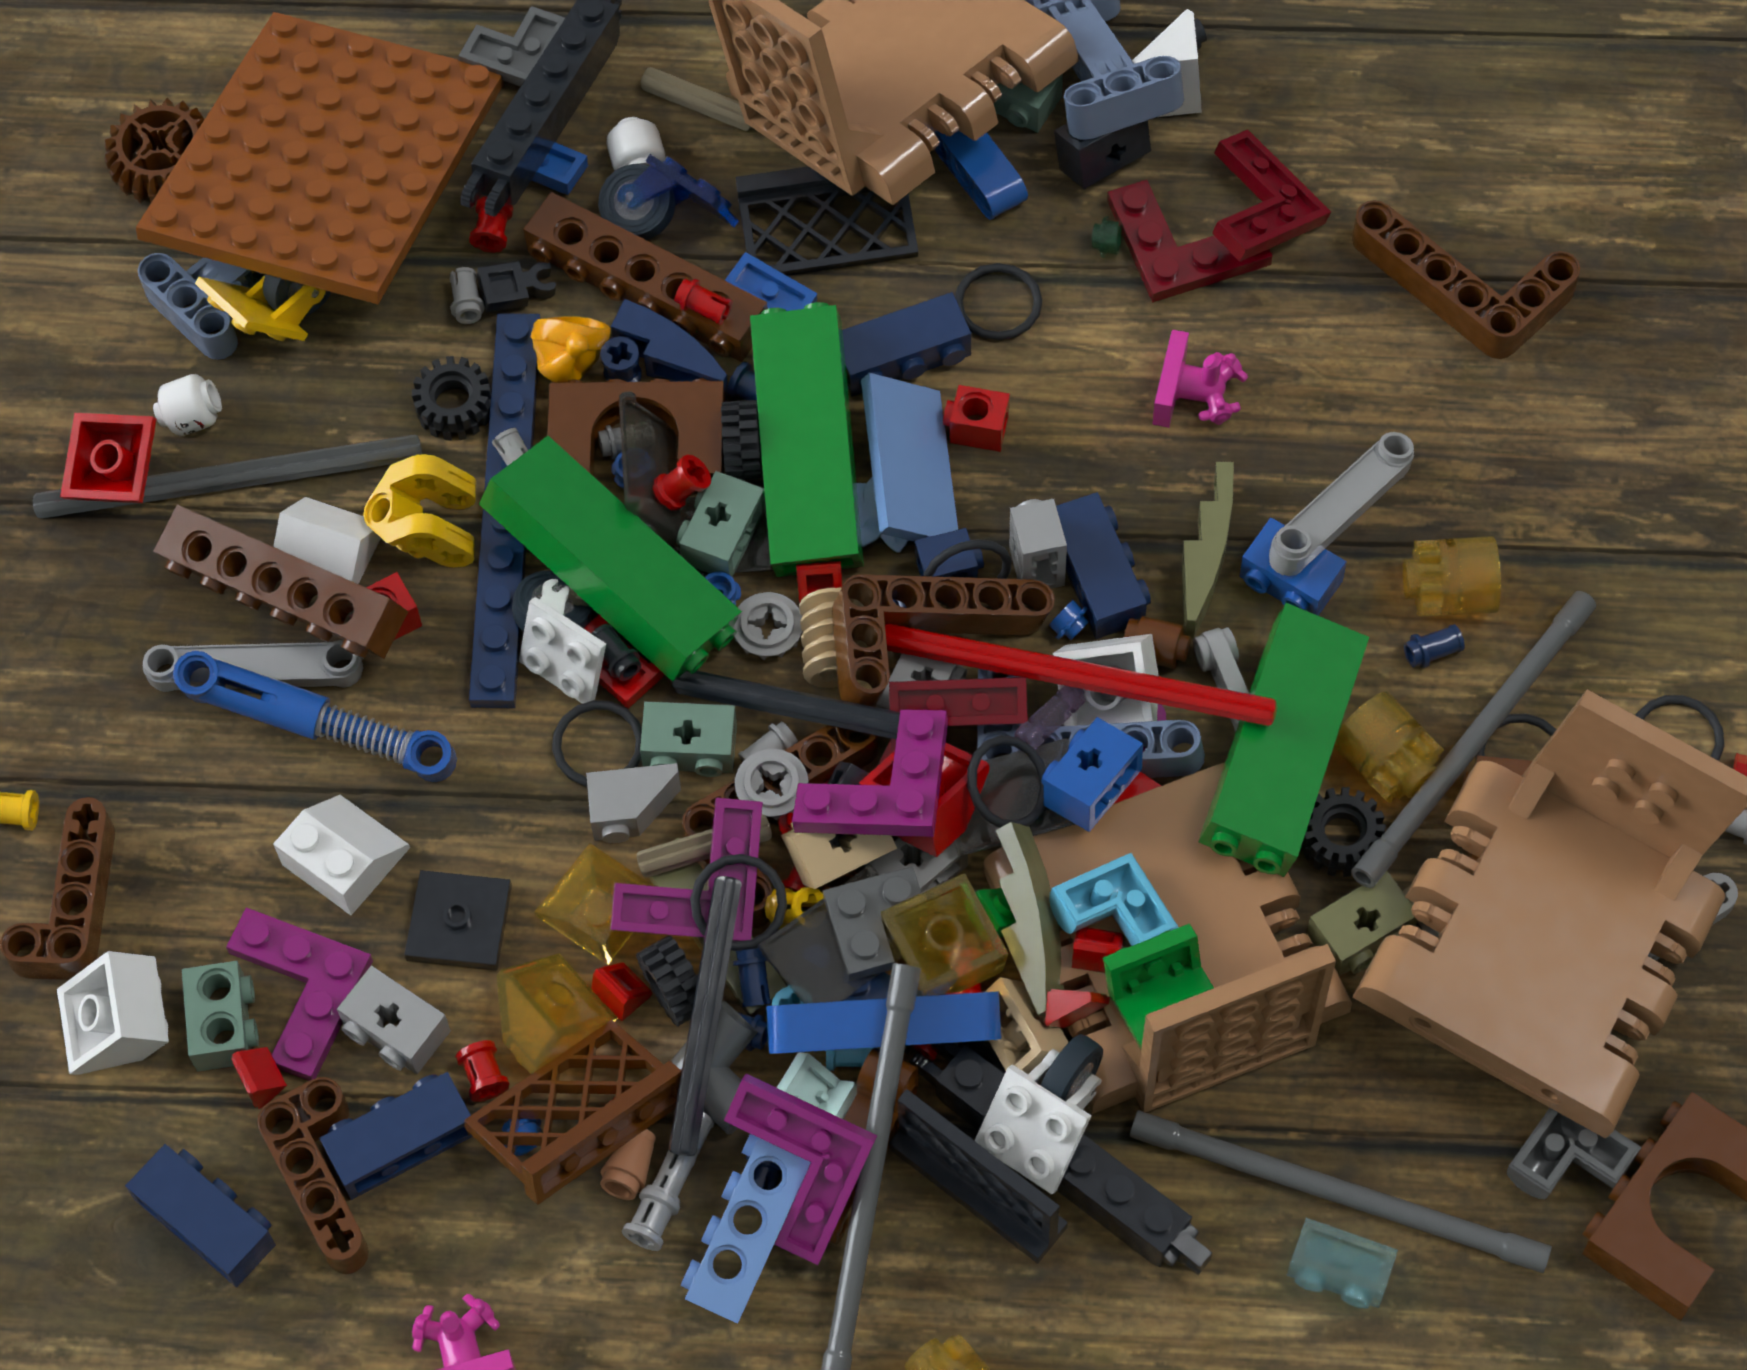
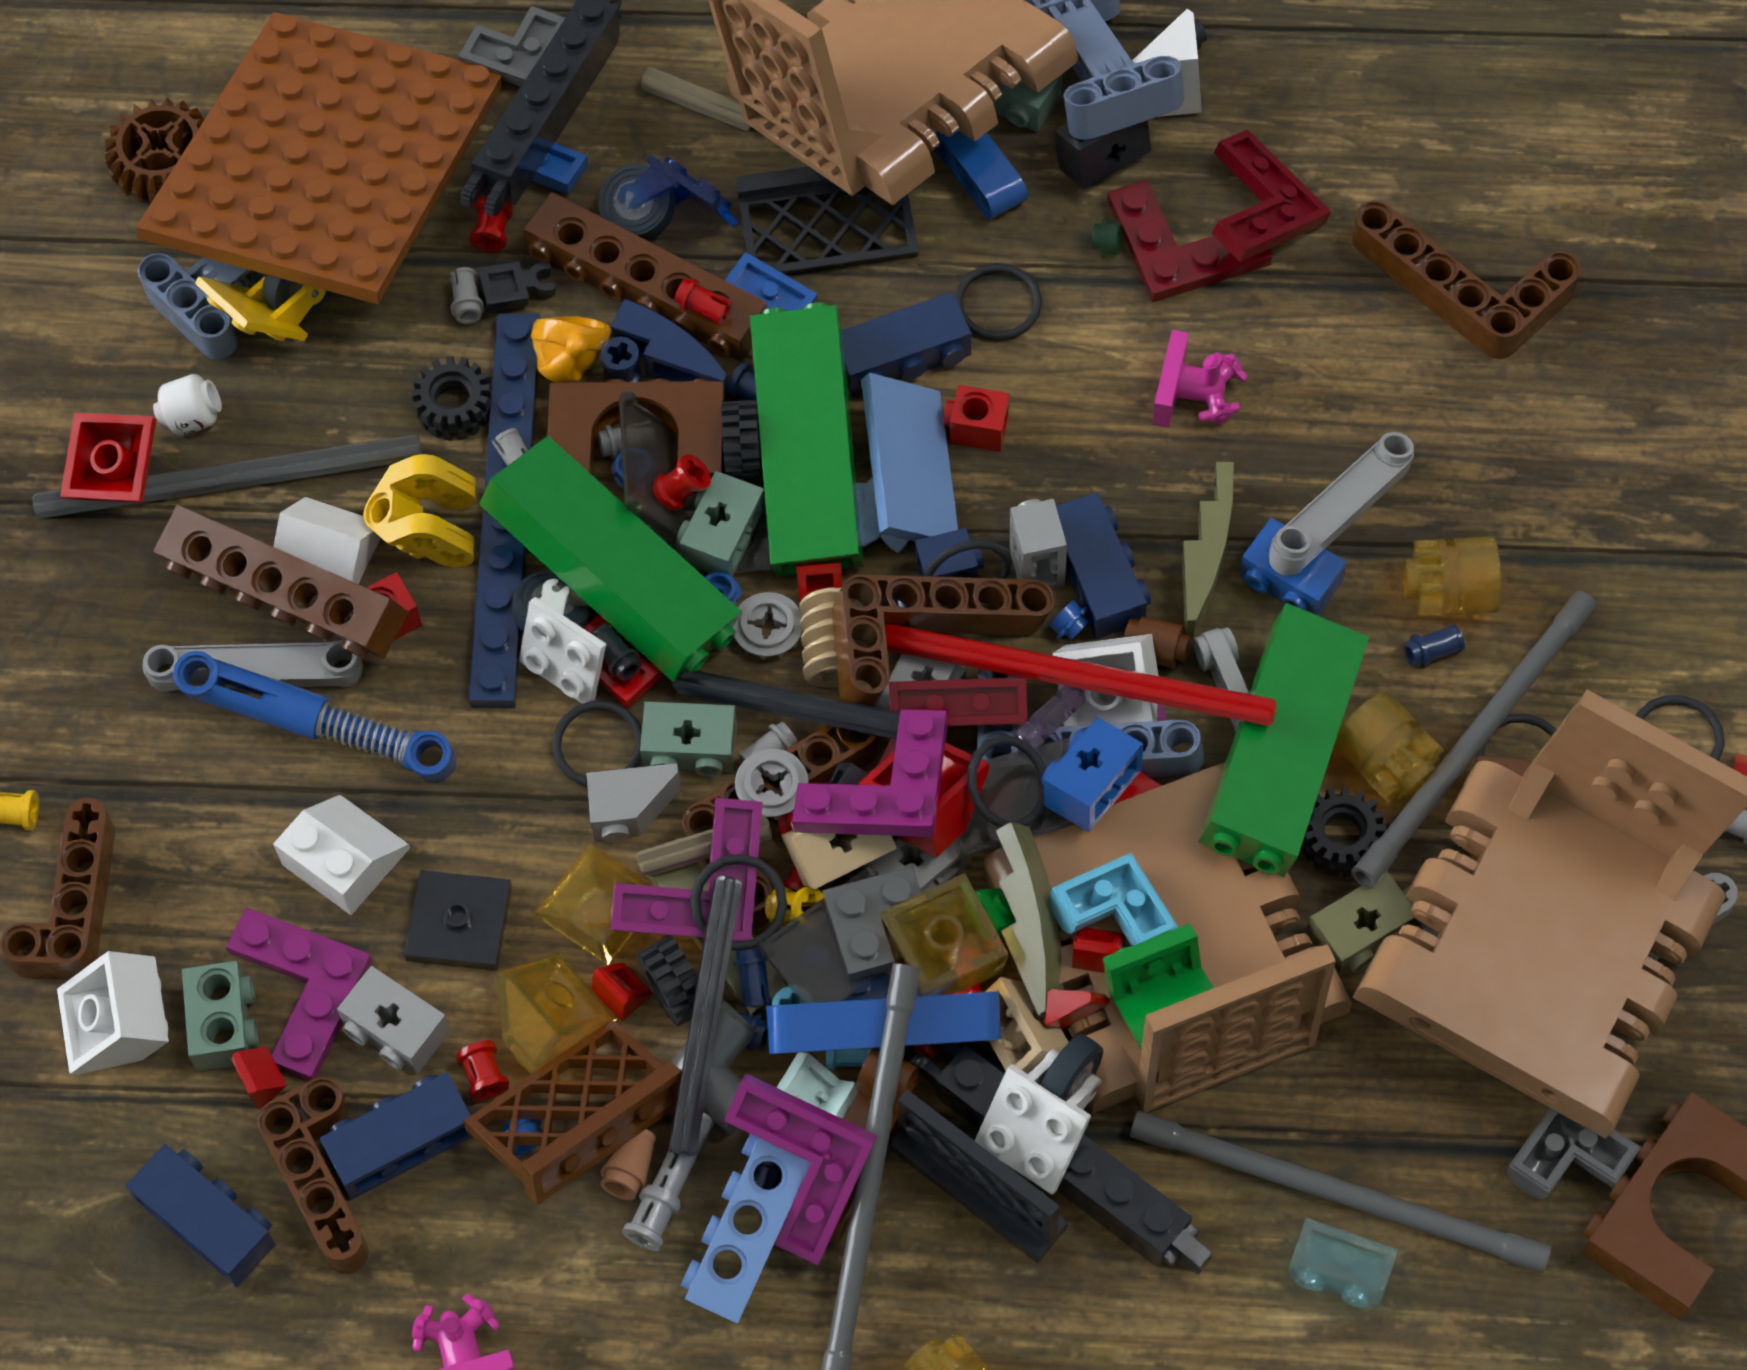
(633, 142): white head -> none

